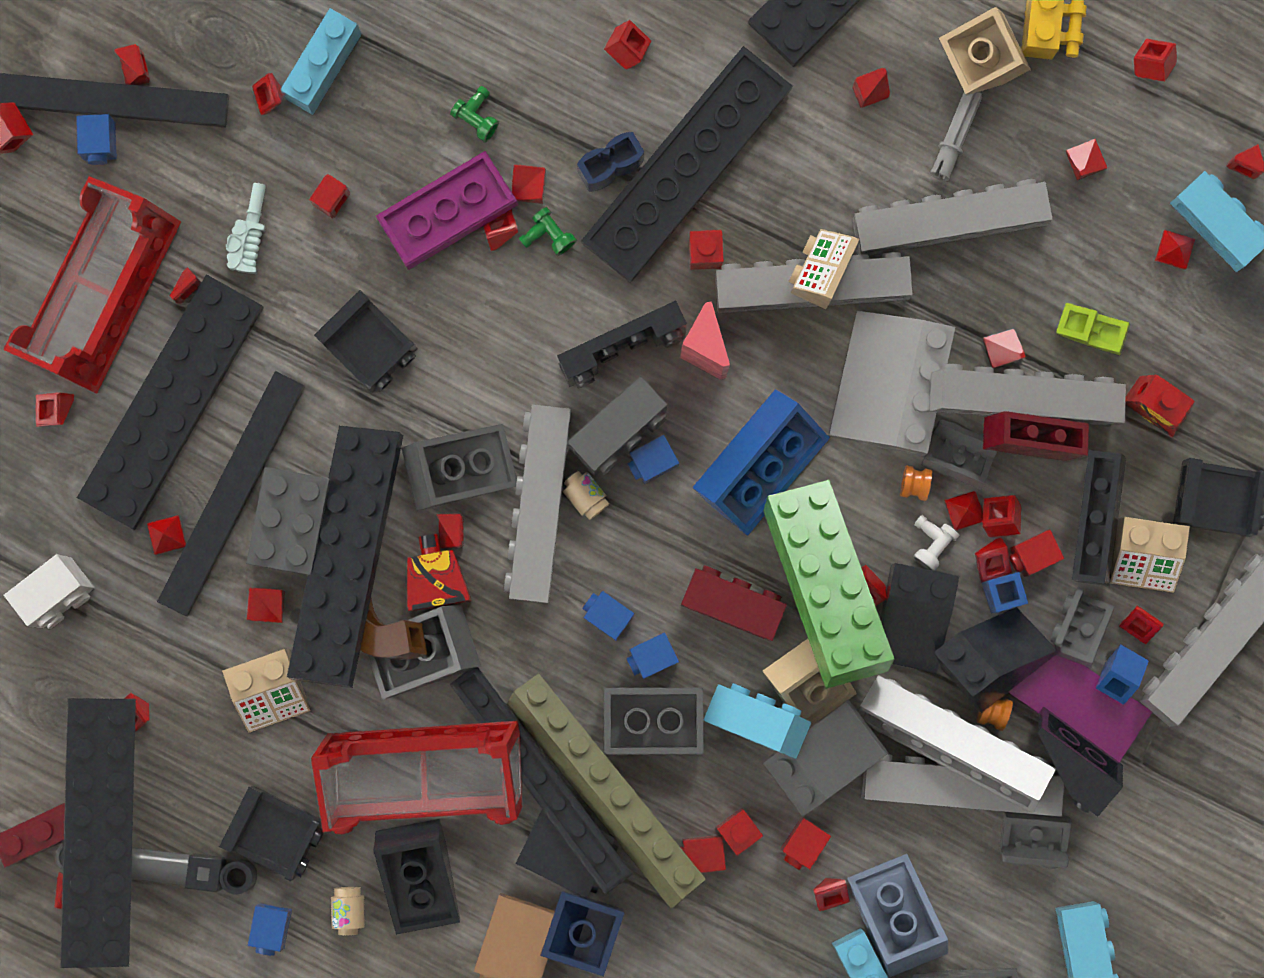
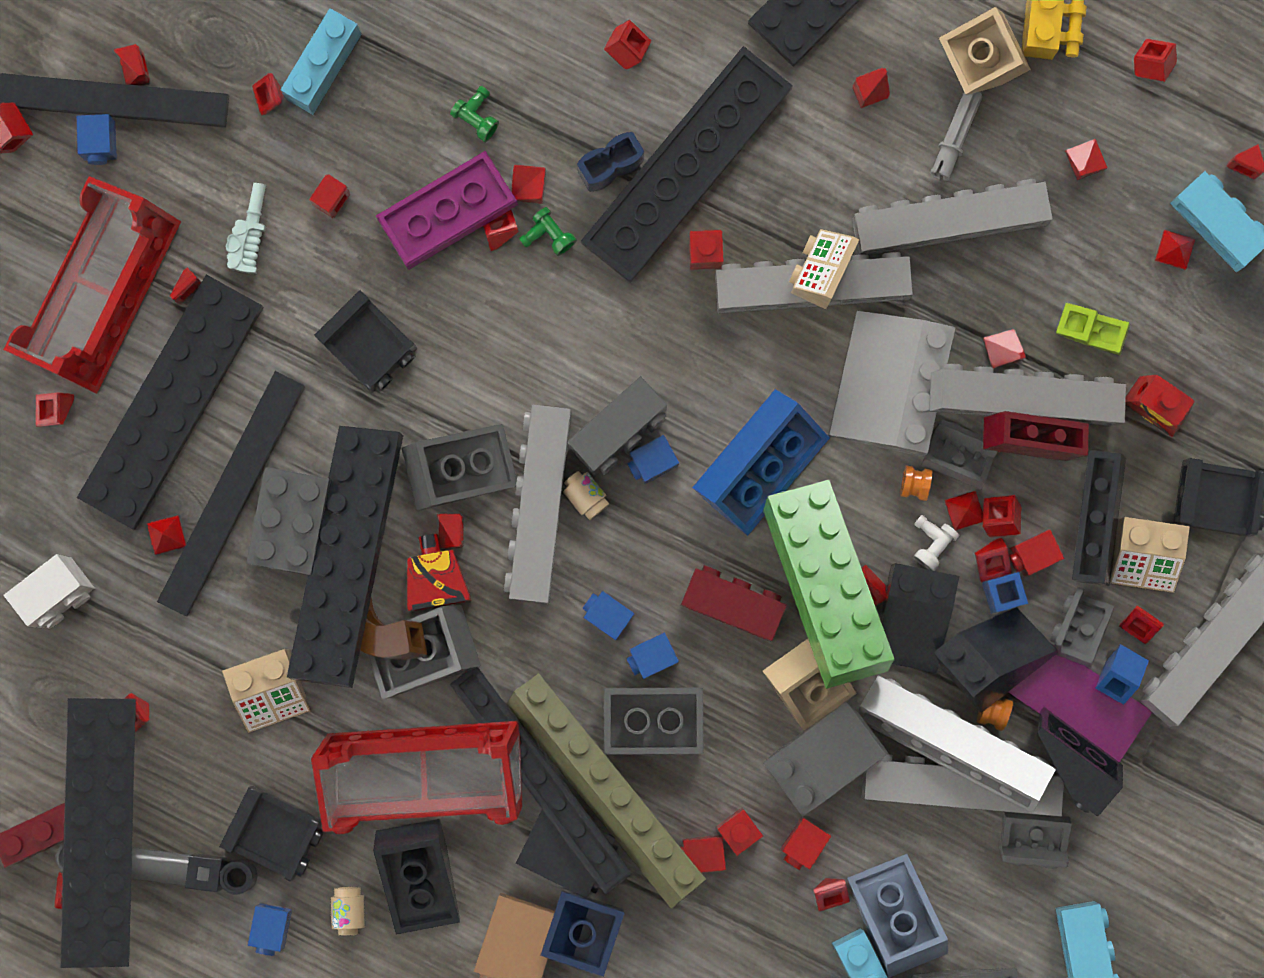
(265, 605): red slope -> none
(663, 324): black piece -> none
(705, 344): coral slope -> none
(758, 719): medium azure brick -> none

